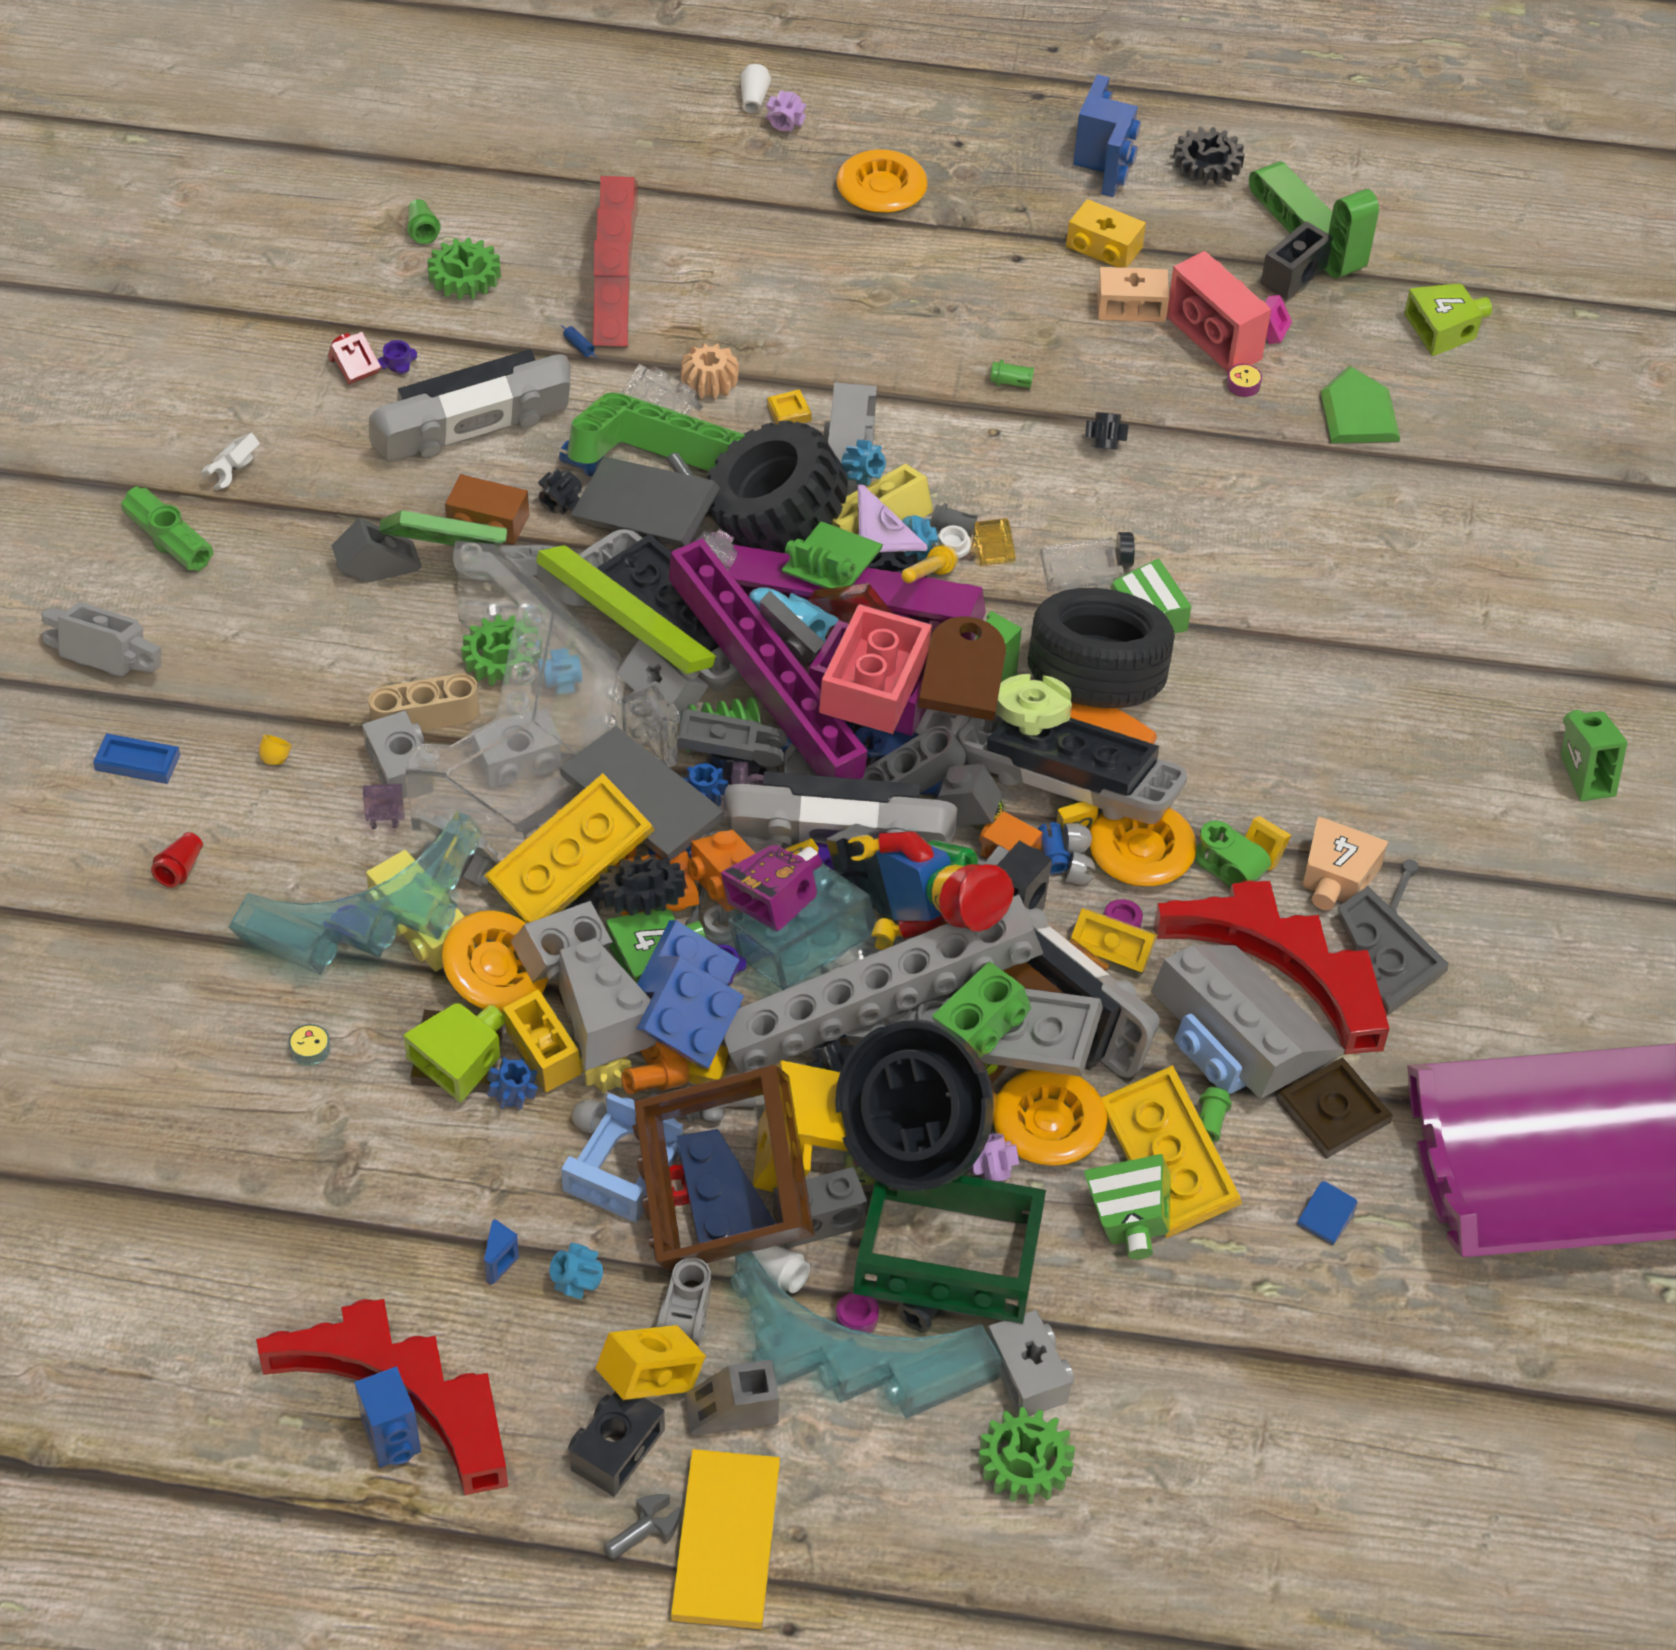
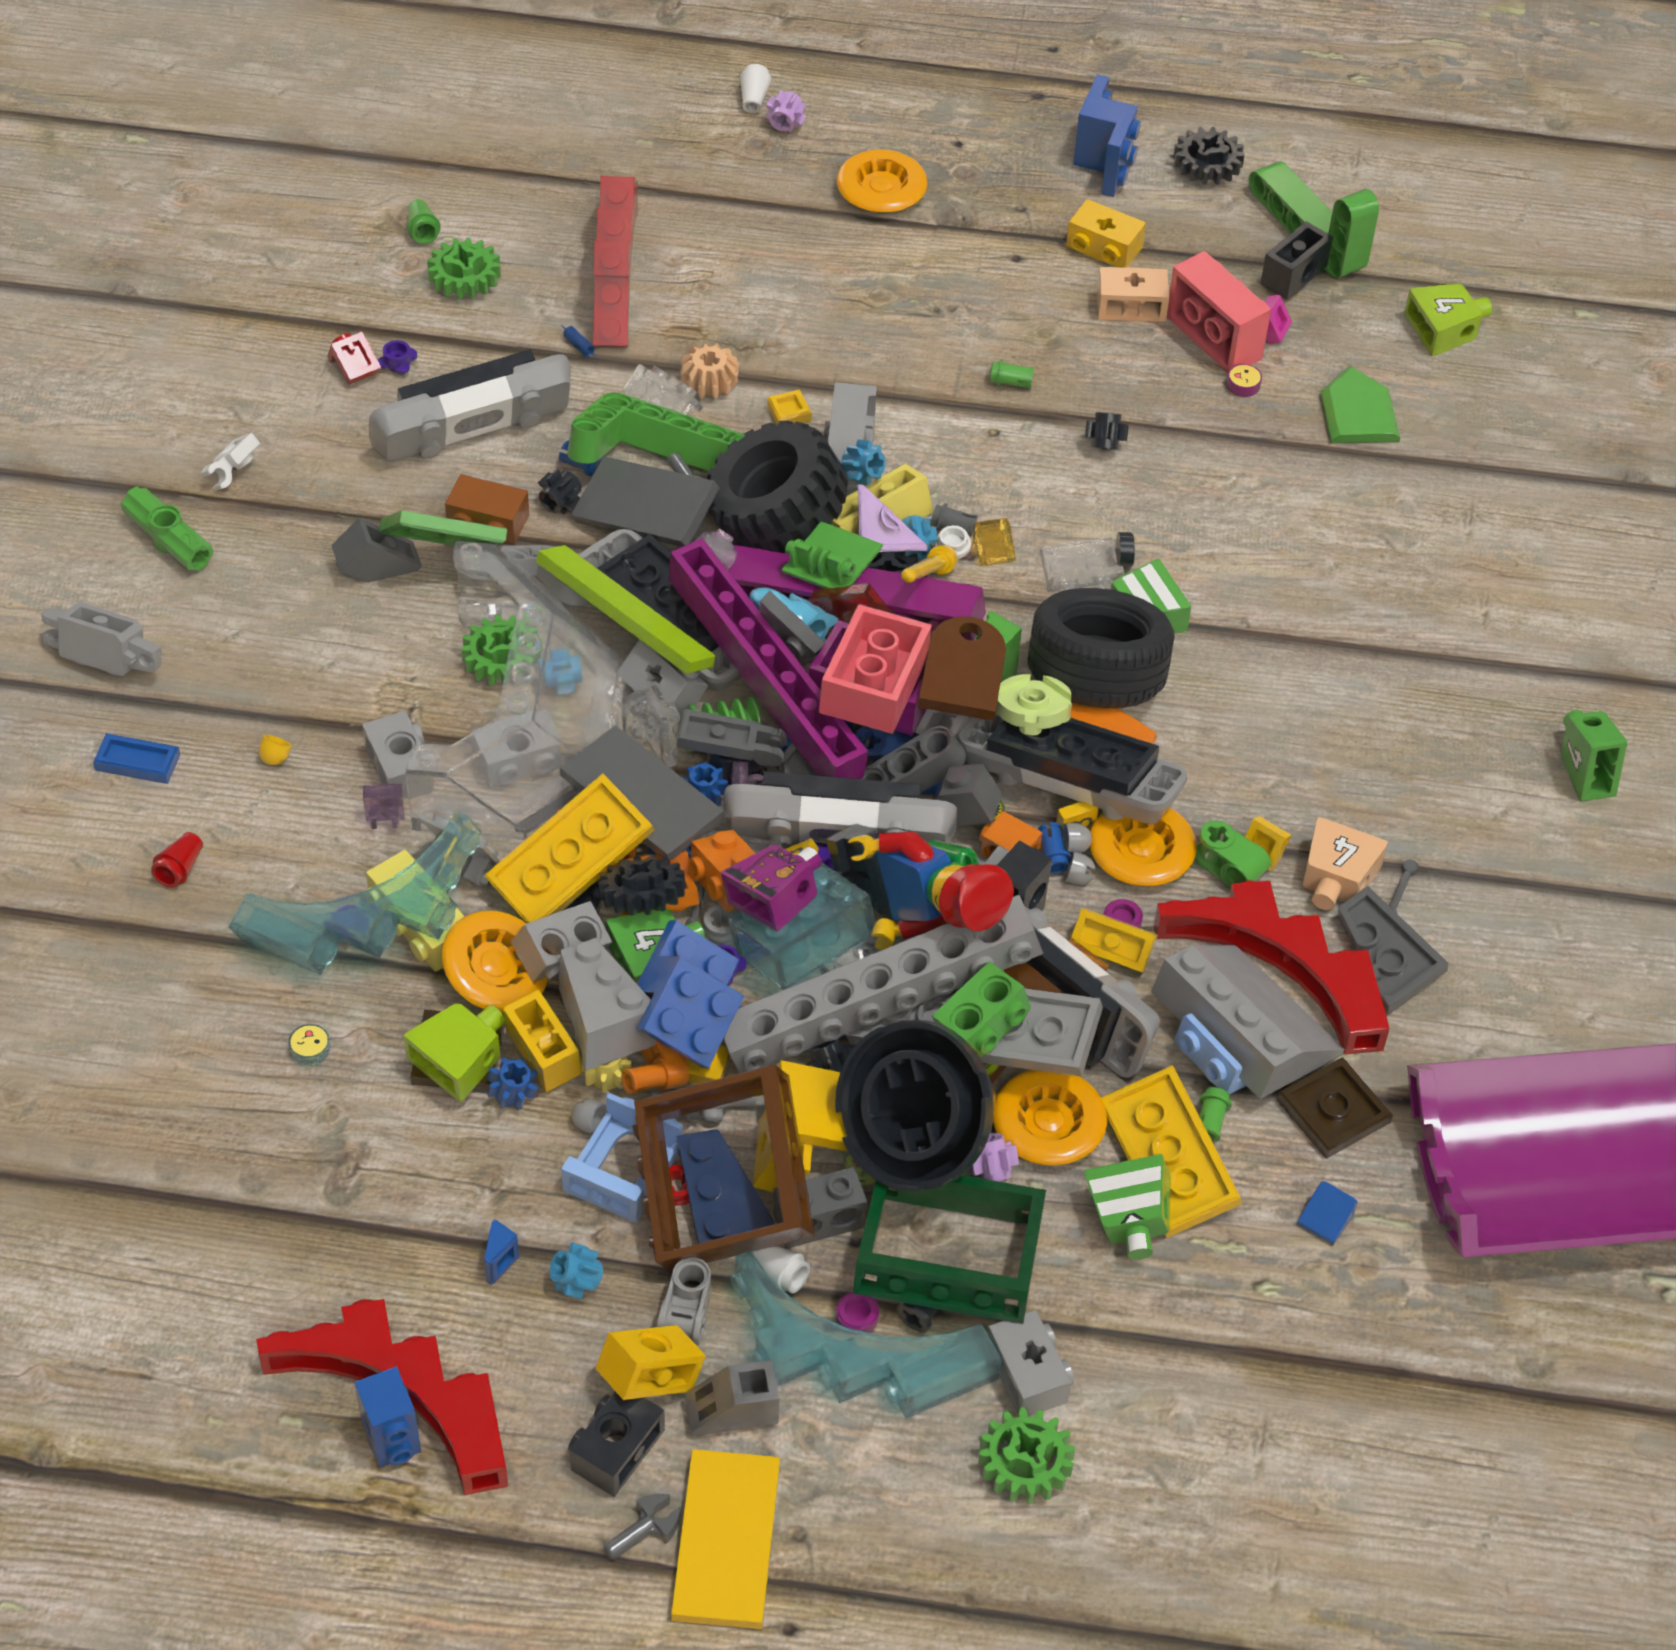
(429, 701): tan beam -> none

